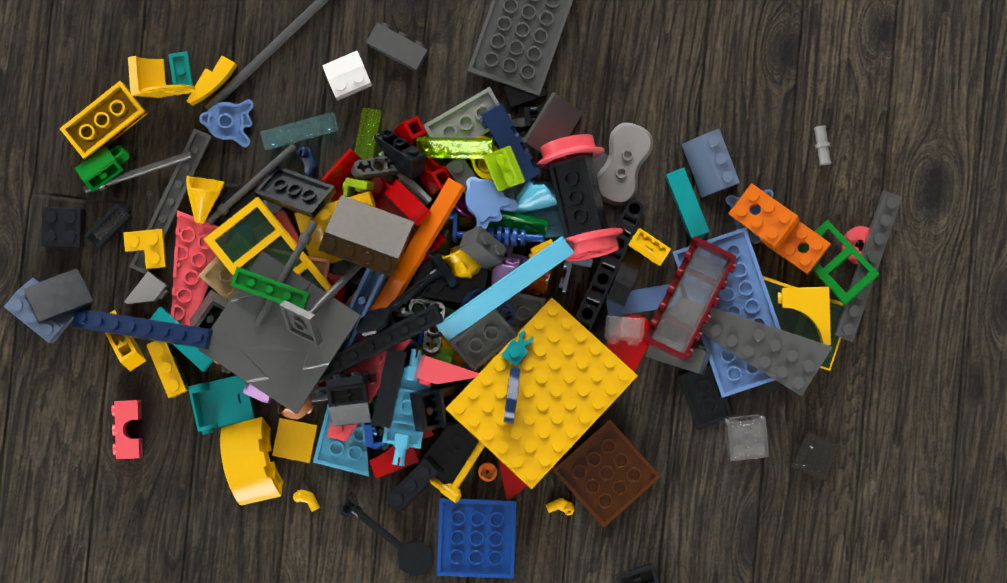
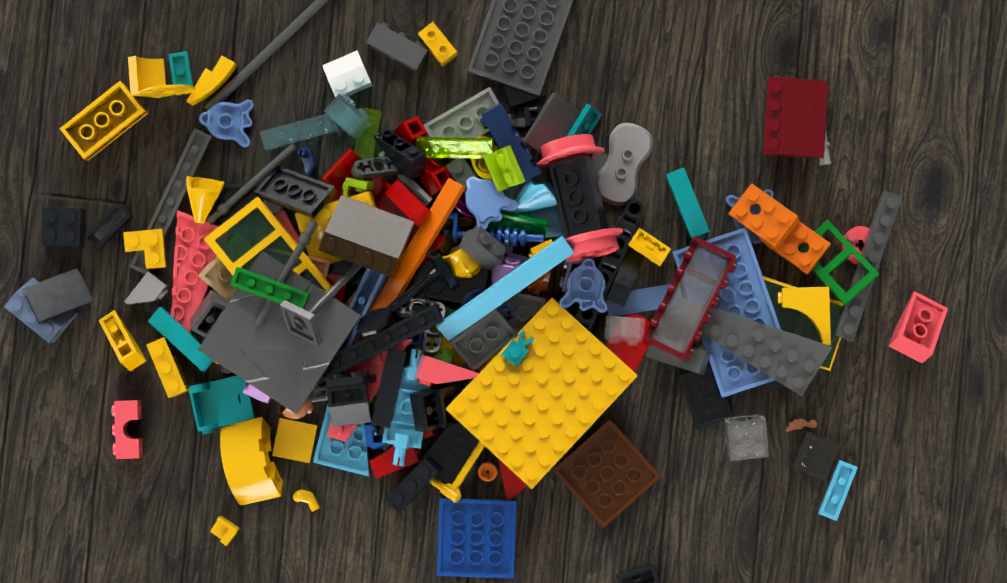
(102, 166): green brick -> none
(142, 328): dark blue plate -> none
(144, 170): dark grey bar -> none
(224, 530): none -> yellow panel
(347, 117): none -> clear light blue brick
(413, 557): black piece -> none
(437, 44): none -> yellow brick
(512, 392): piece -> none
(562, 505): yellow arm -> none
(586, 121): none -> teal plate
(586, 287): none -> medium blue tile
(710, 163): sand blue slope -> none
(795, 117): none -> dark red slope
(799, 424): none -> nougat piece
(837, 490): none -> medium azure plate
(918, 328): none -> coral slope

